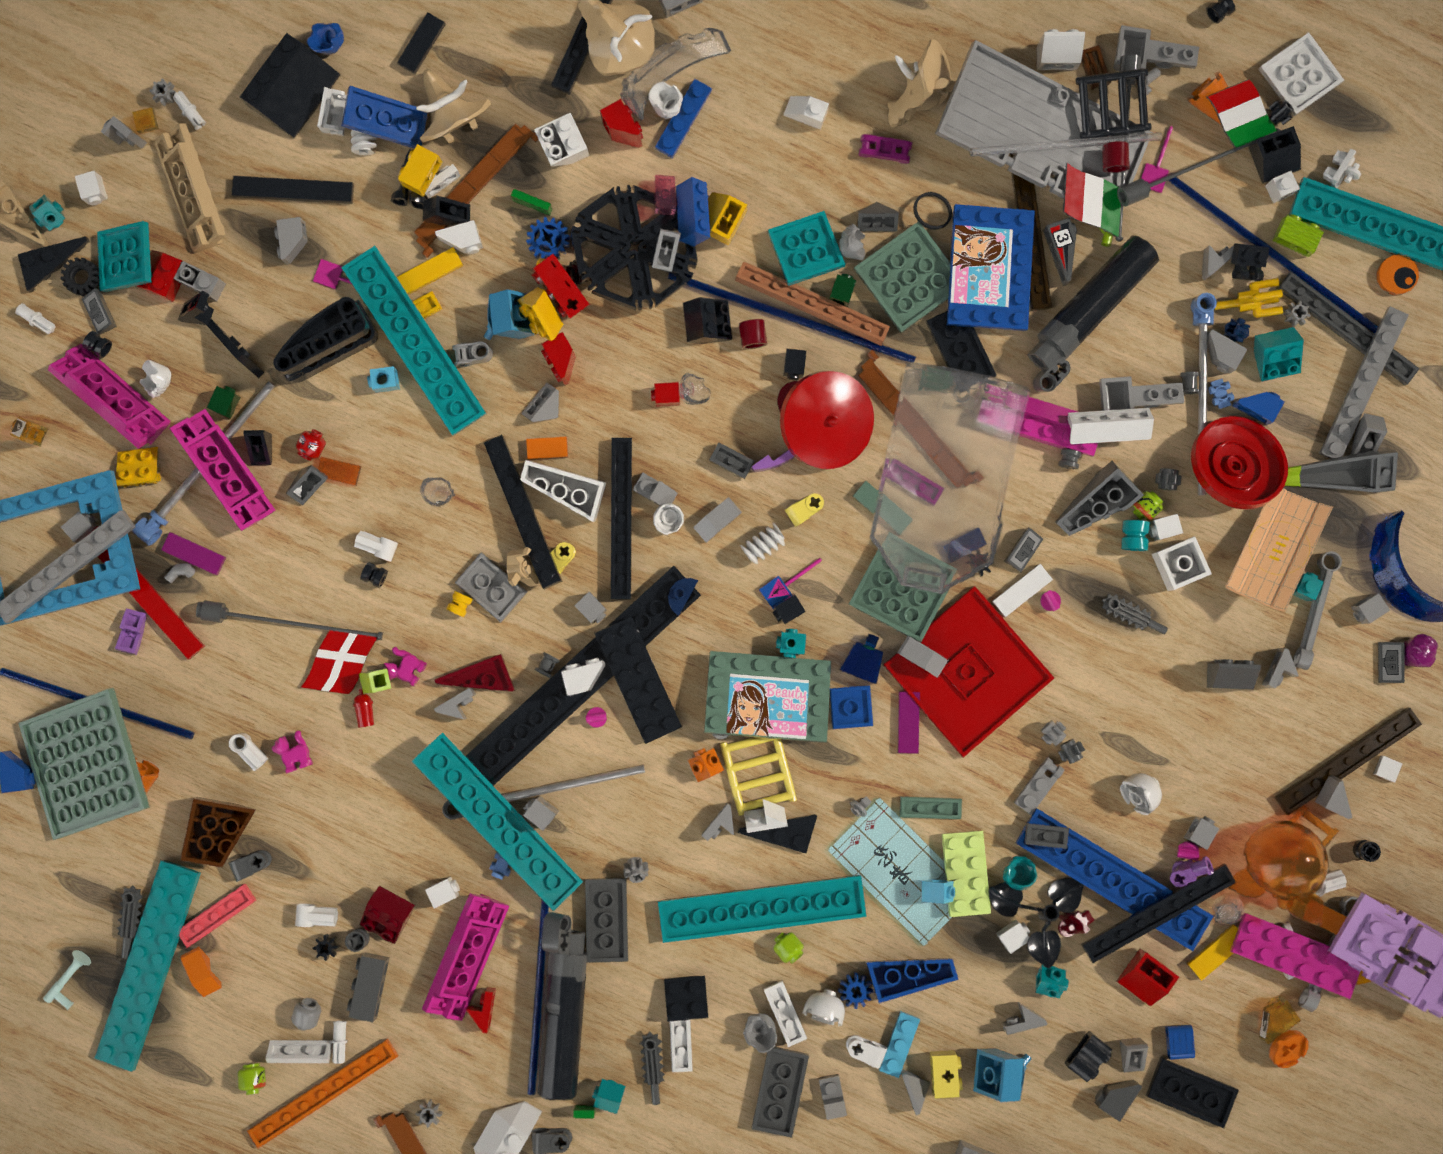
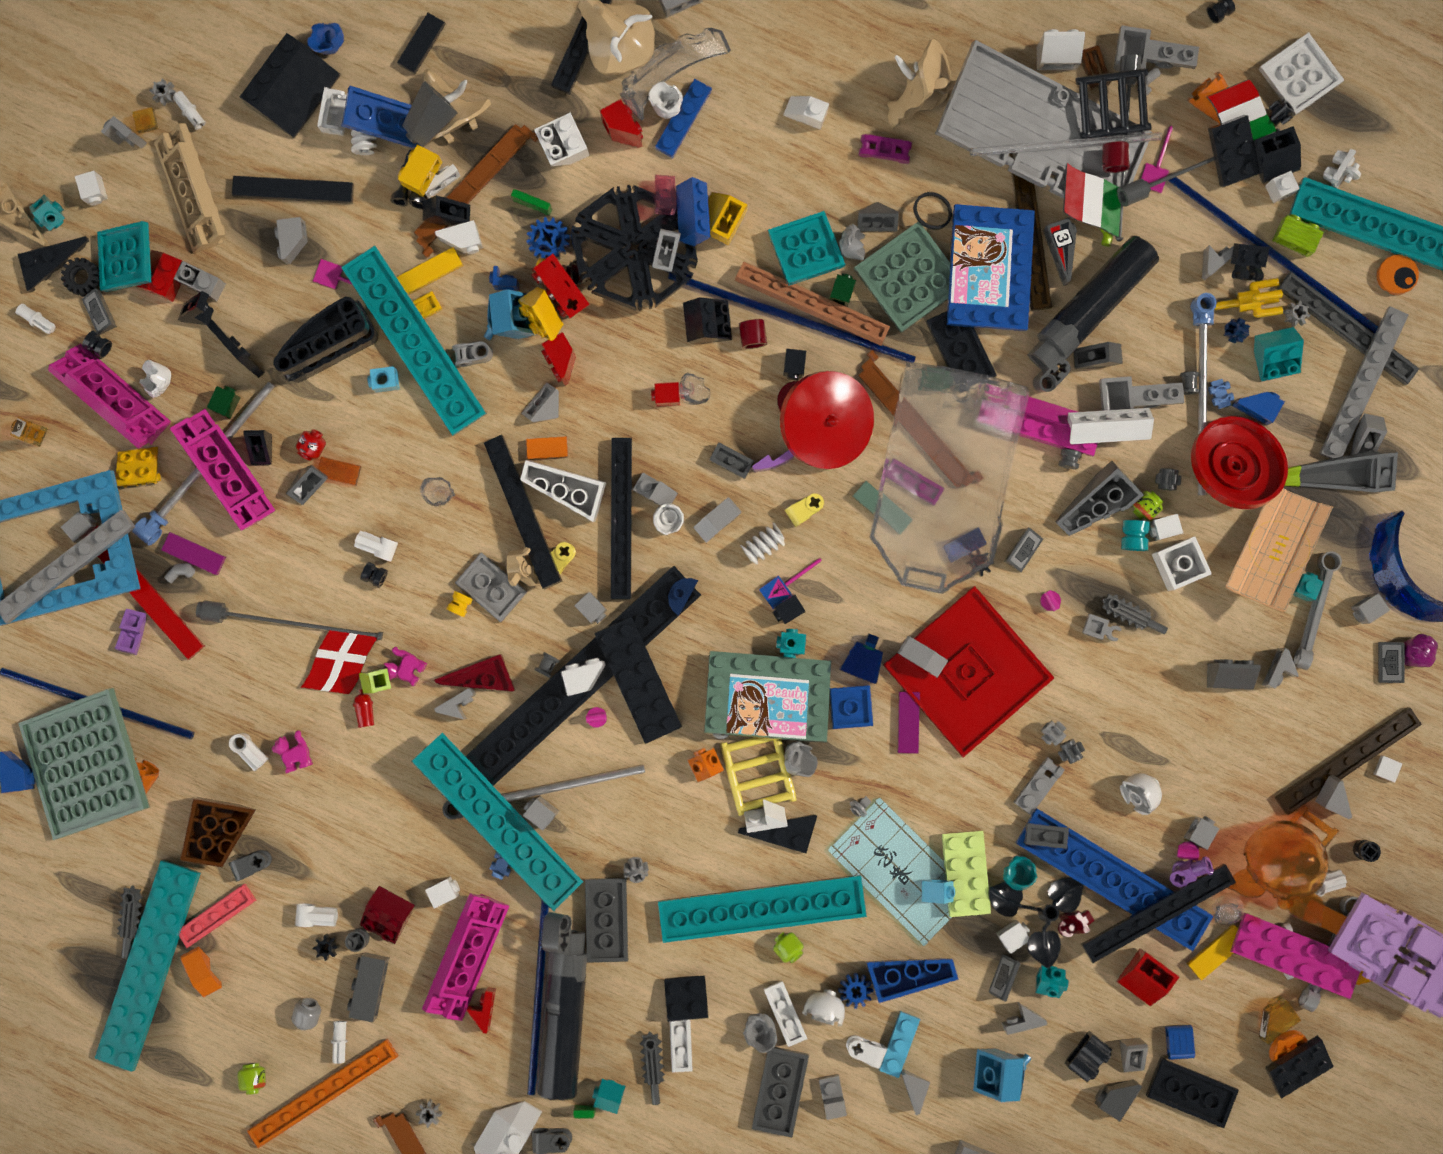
(54, 993): light aqua piece -> none
(299, 1051): white plate -> none
(427, 115): none -> dark grey slope
(506, 282): none -> blue bracket
(723, 819): light grey slope -> none
(800, 760): none -> light grey hair
(895, 605): sand green plate -> none
(930, 807): sand green tile -> none
(940, 1062): light yellow brick -> none
(1004, 977): none -> slope
(1022, 590): white tile -> none
(1098, 355): none -> dark grey slope
(1098, 627): none -> light grey plate
(1224, 352): light grey slope -> none
(1234, 150): none -> black plate
(1299, 1066): none -> black plate

